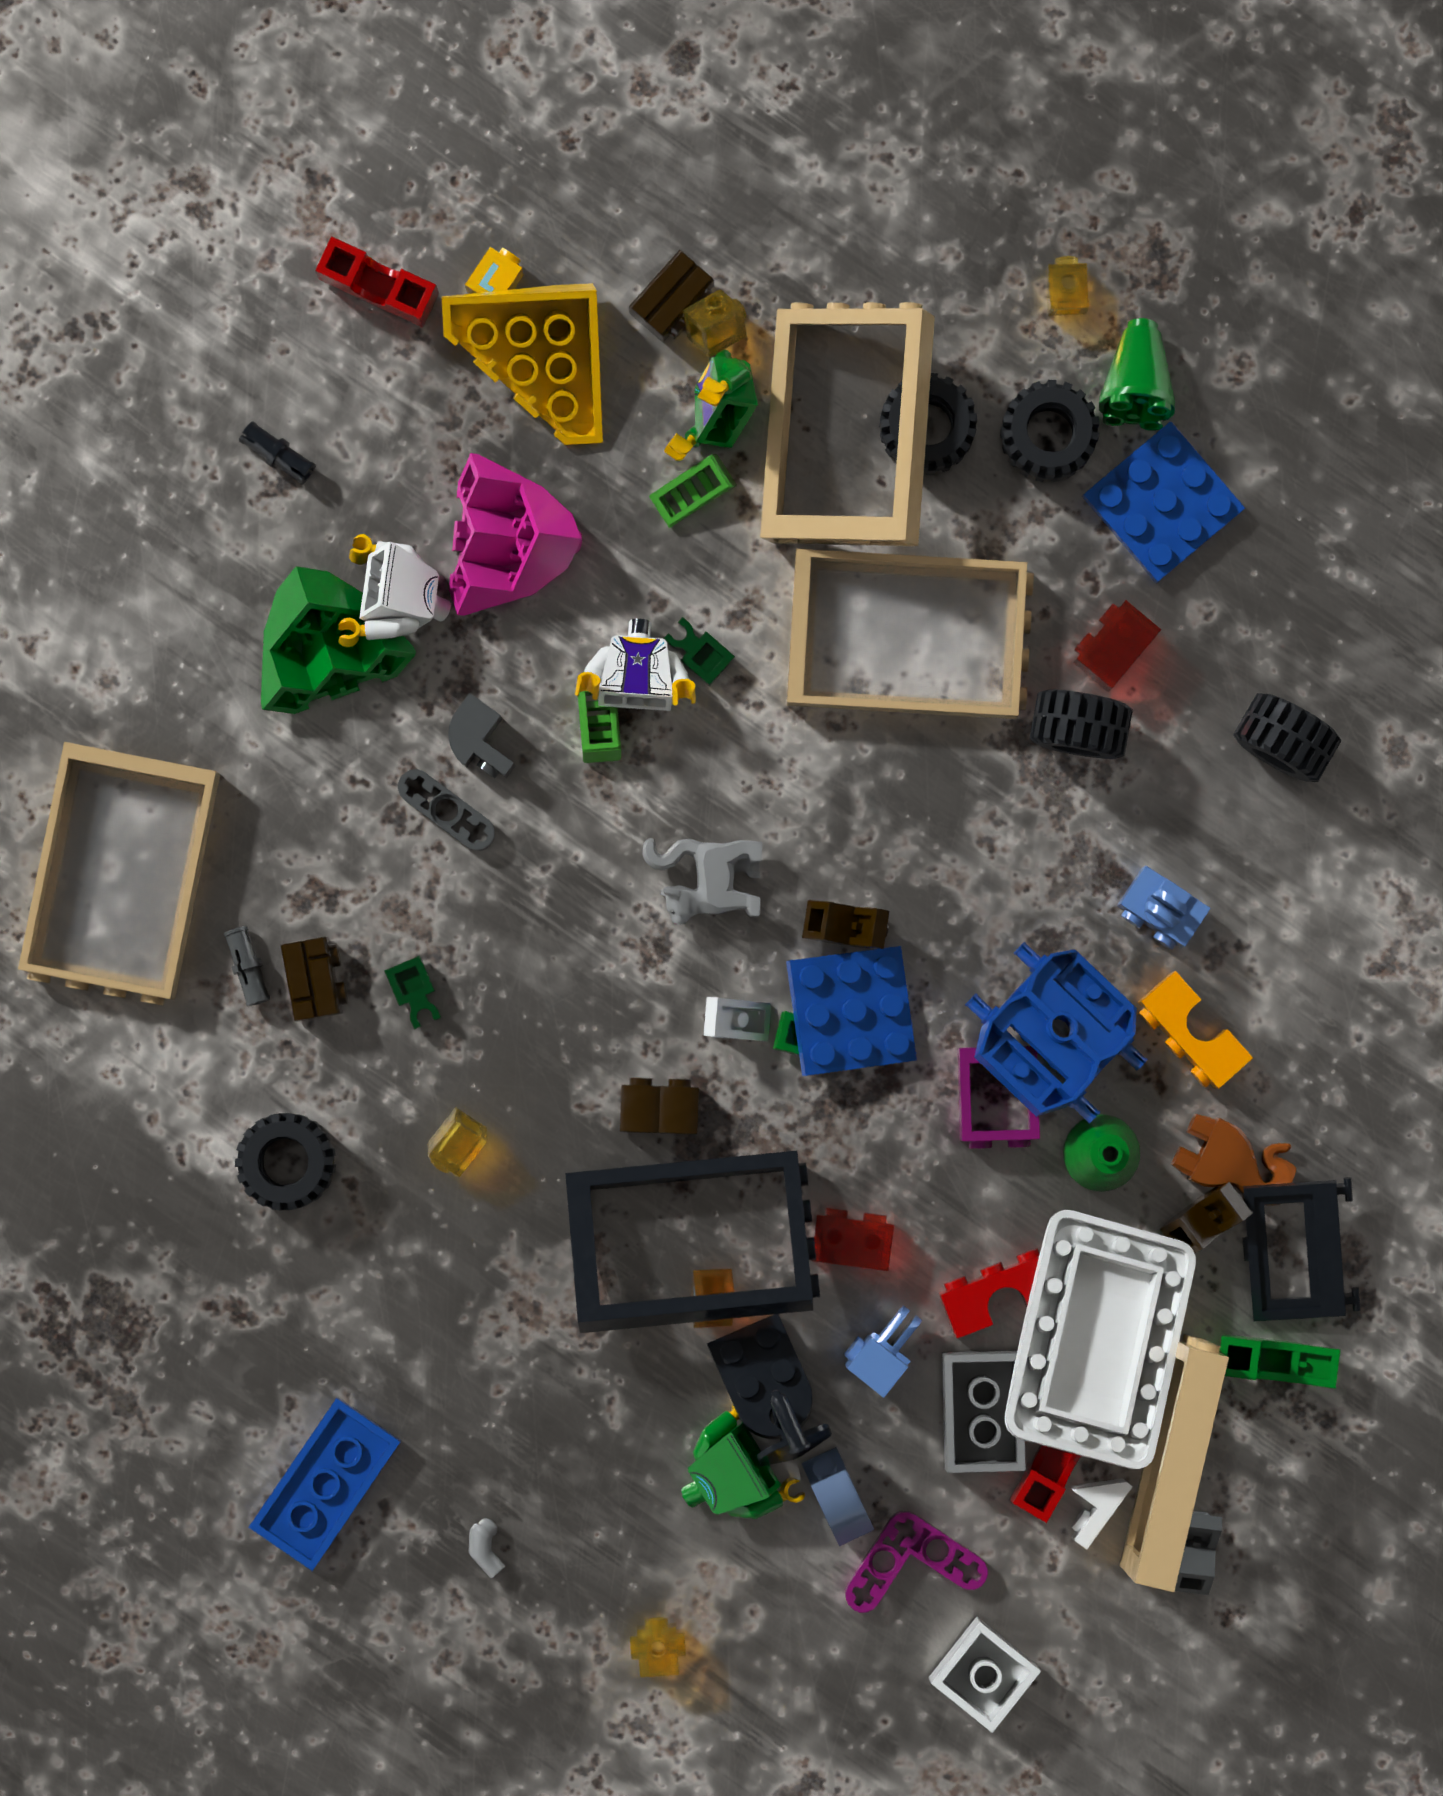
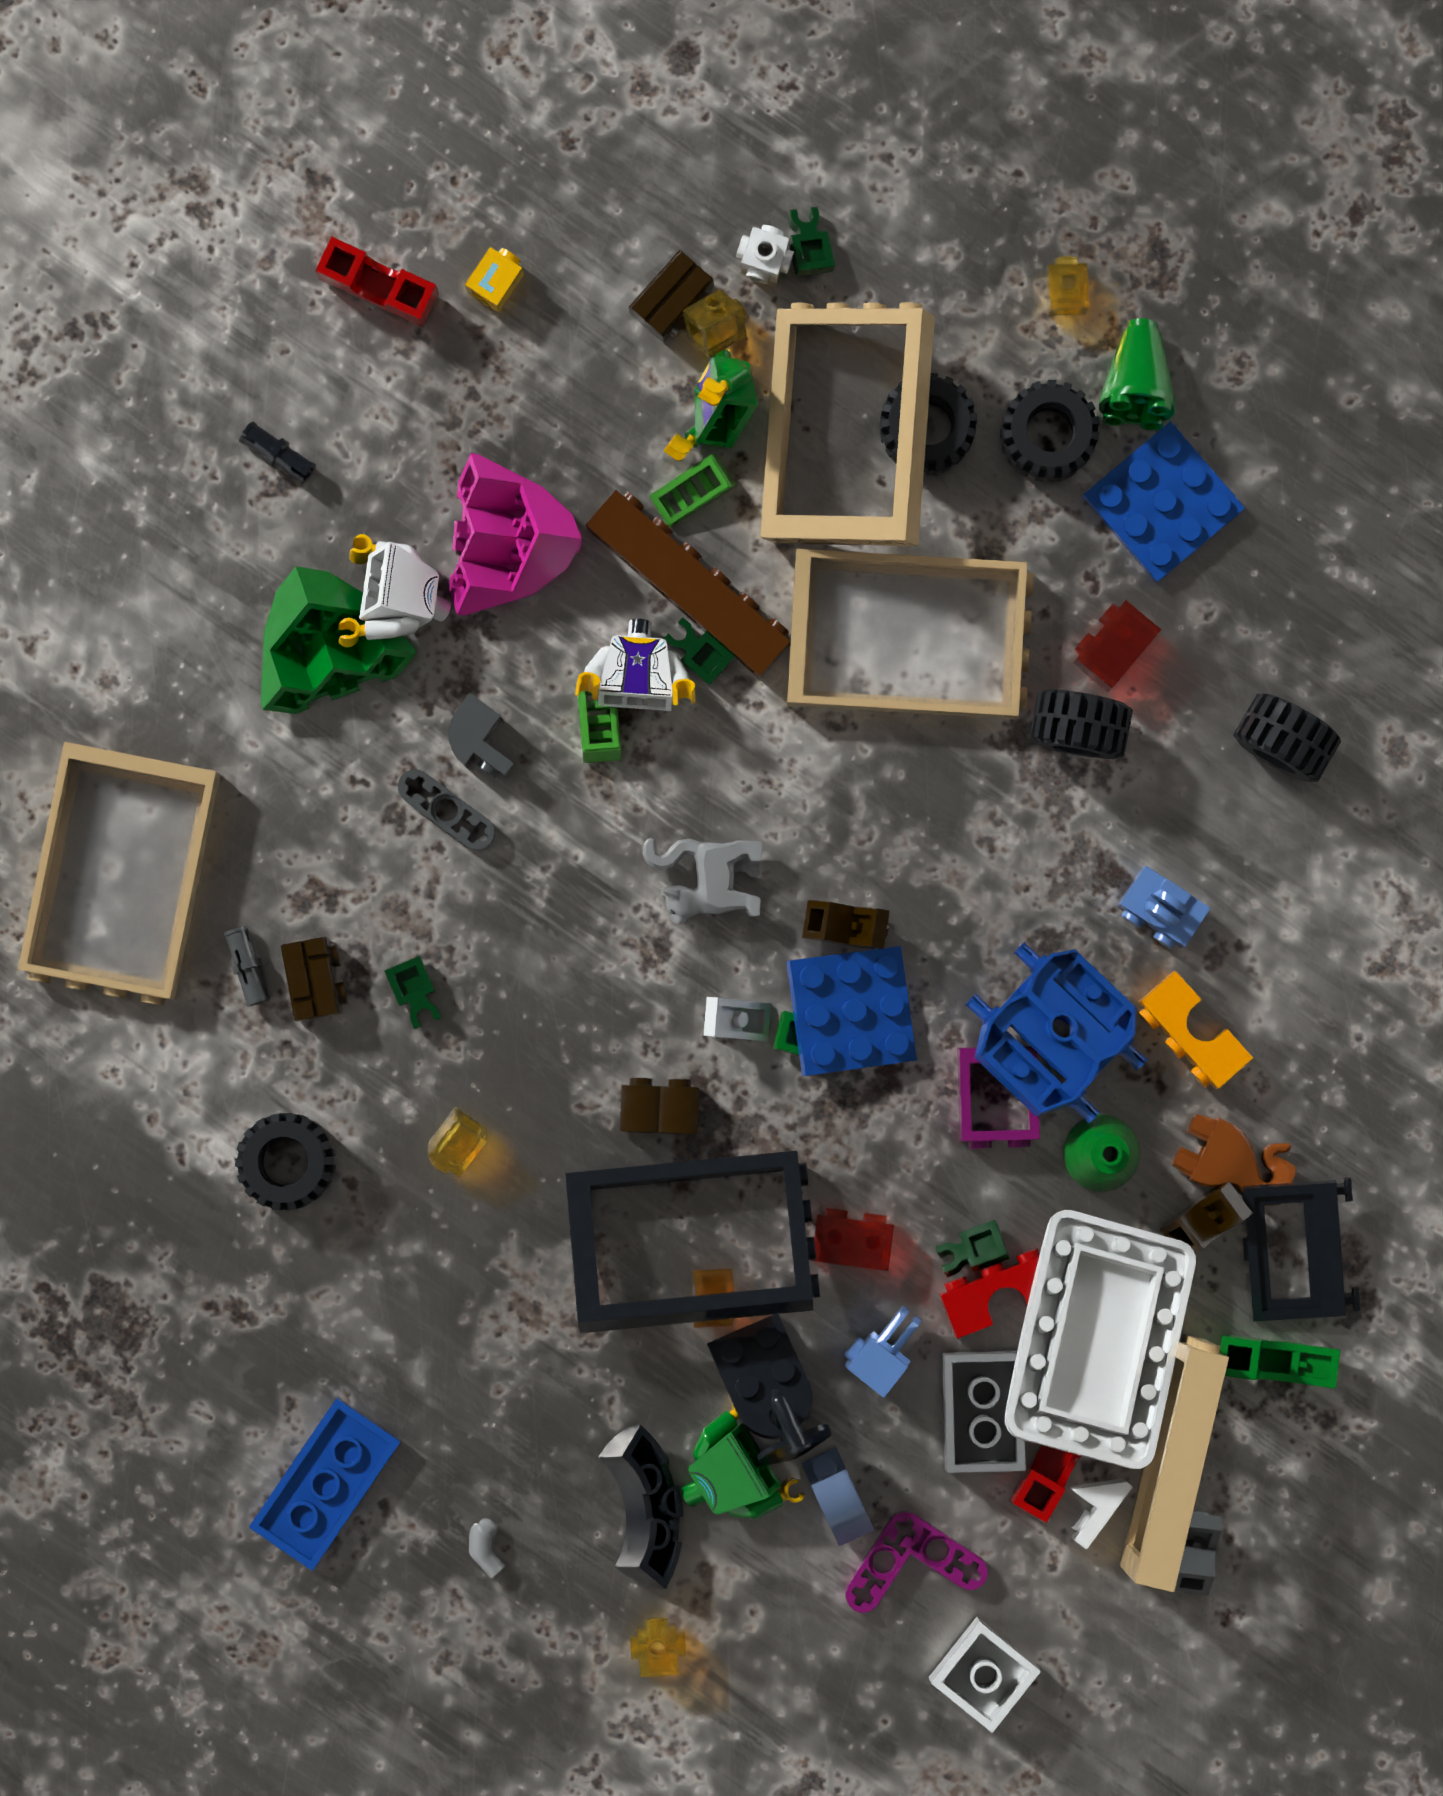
(539, 347): yellow slope -> none
(650, 1506): none -> black brick
(688, 584): none -> reddish brown brick
(767, 268): none -> white brick
(811, 248): none -> dark green plate
(979, 1248): none -> dark green plate

